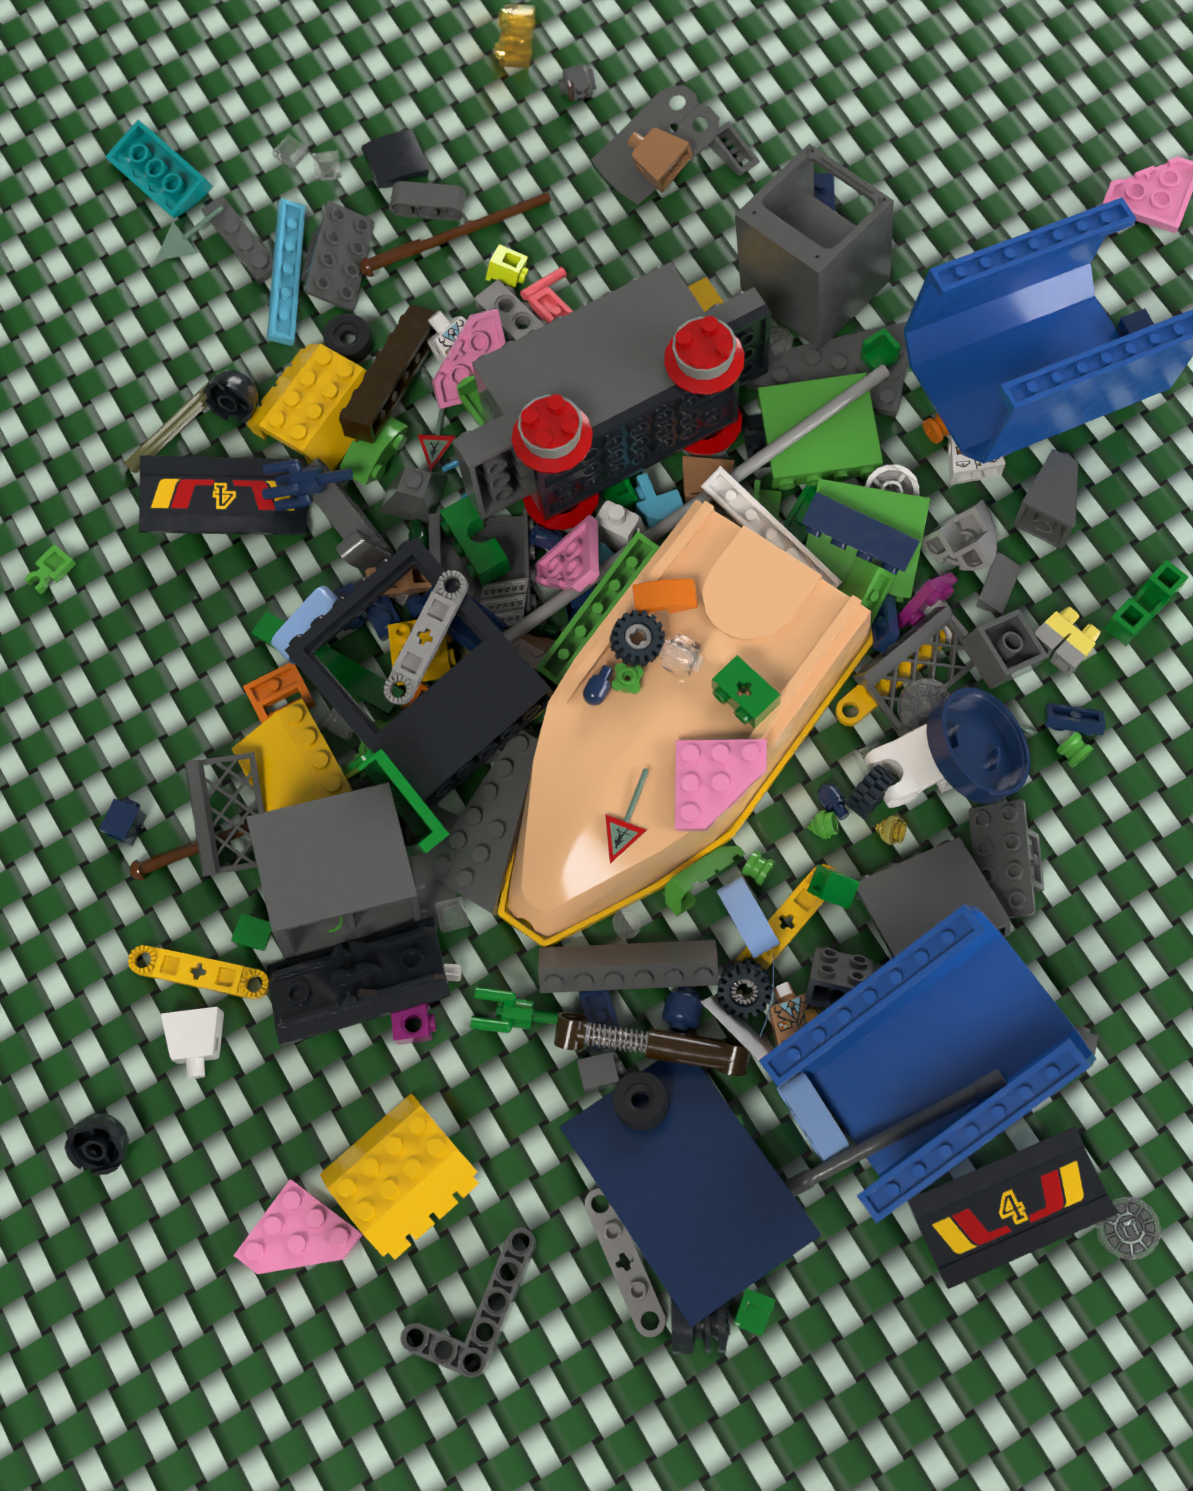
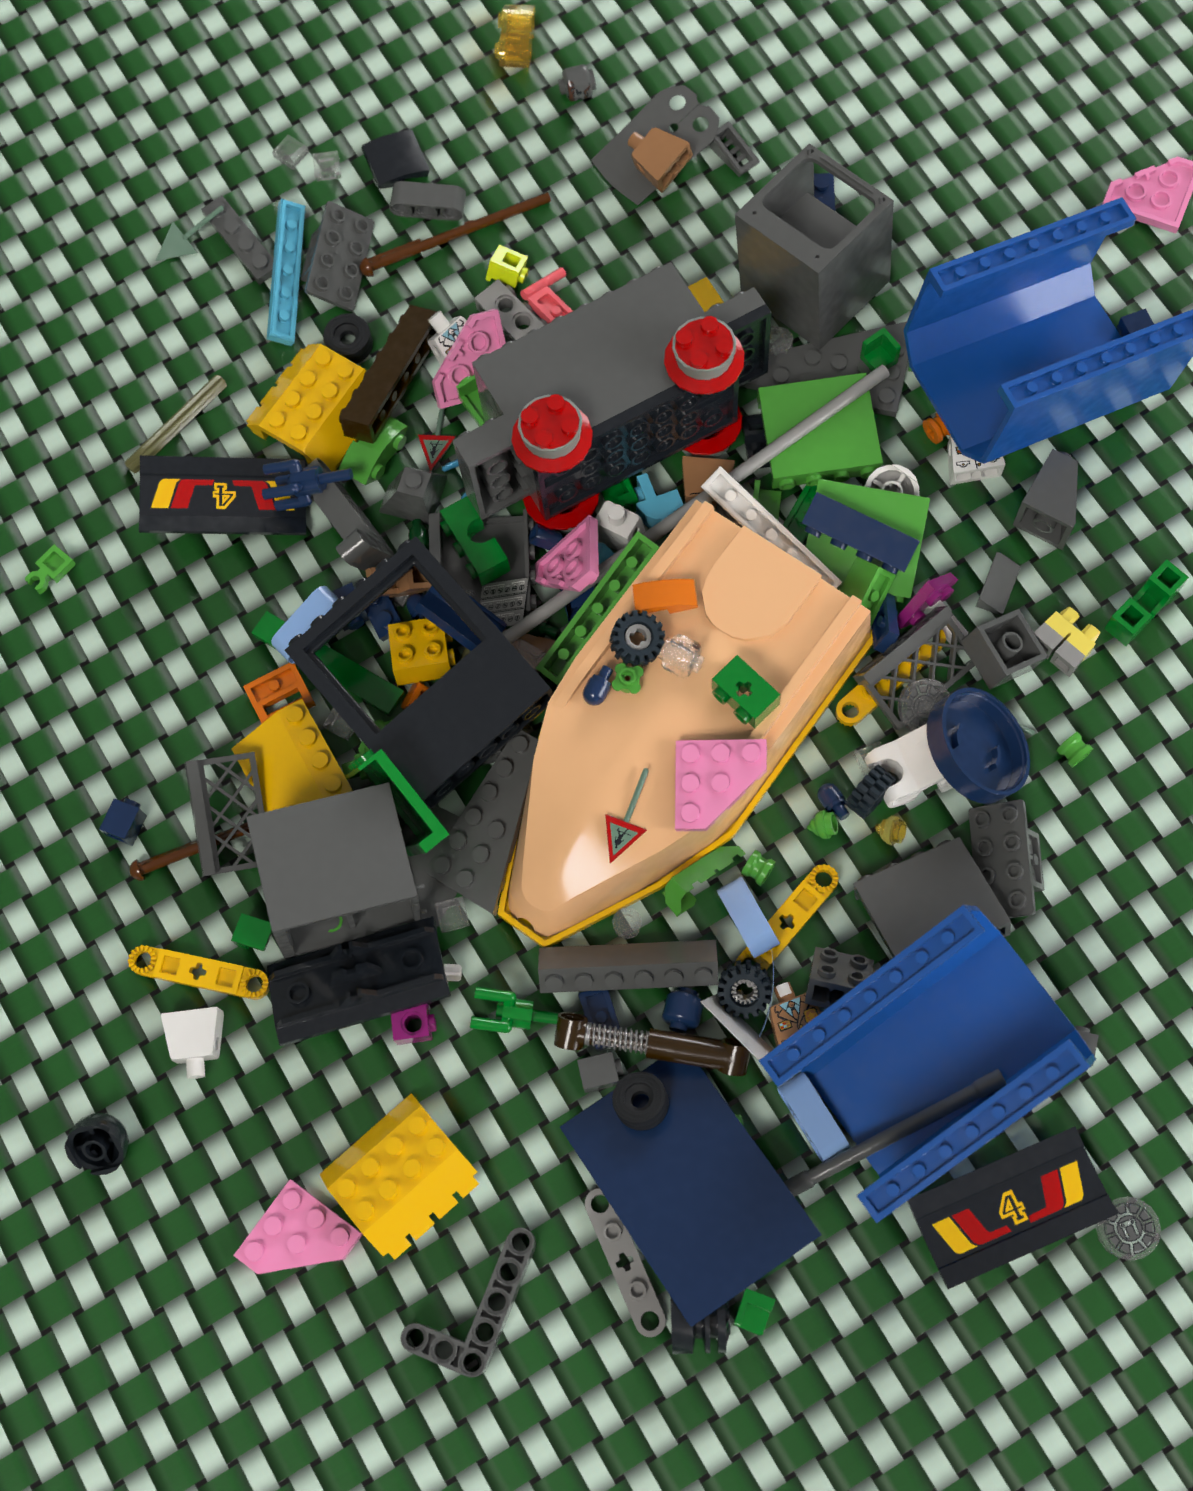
(158, 170): teal slope -> none
(231, 395): black cylinder -> none
(416, 658): light grey piece -> none
(833, 886): green panel -> none
(964, 539): light grey brick -> none
(1074, 719): dark blue plate -> none

